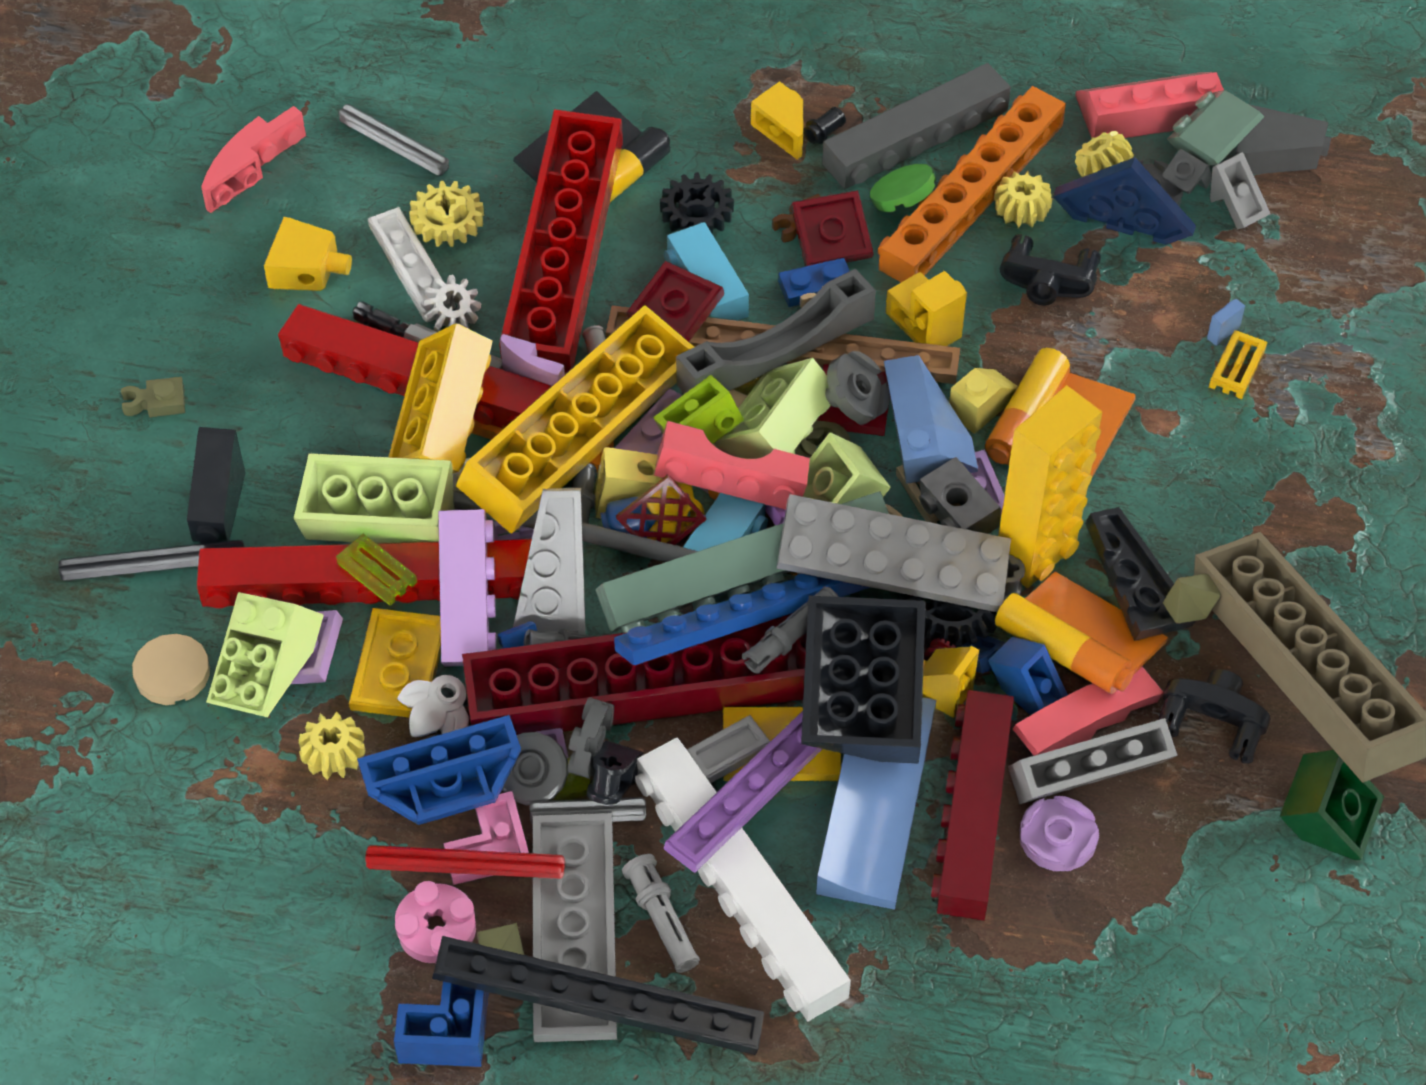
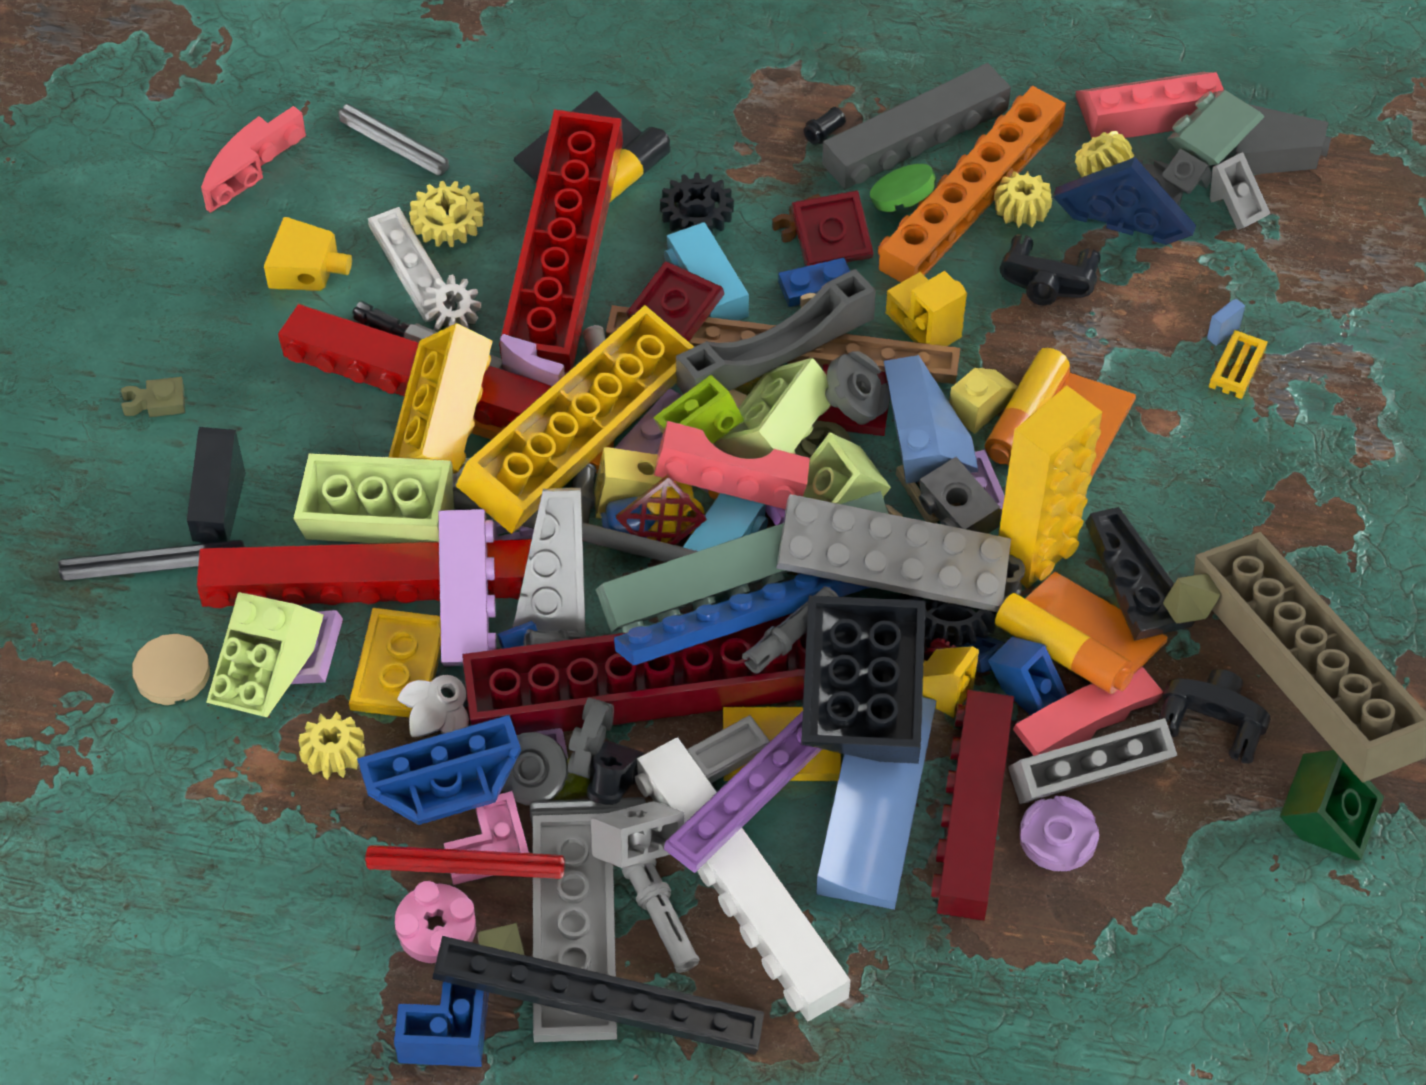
(386, 594): clear neon green tile -> none
(634, 833): none -> light grey brick
(780, 117): yellow slope -> none

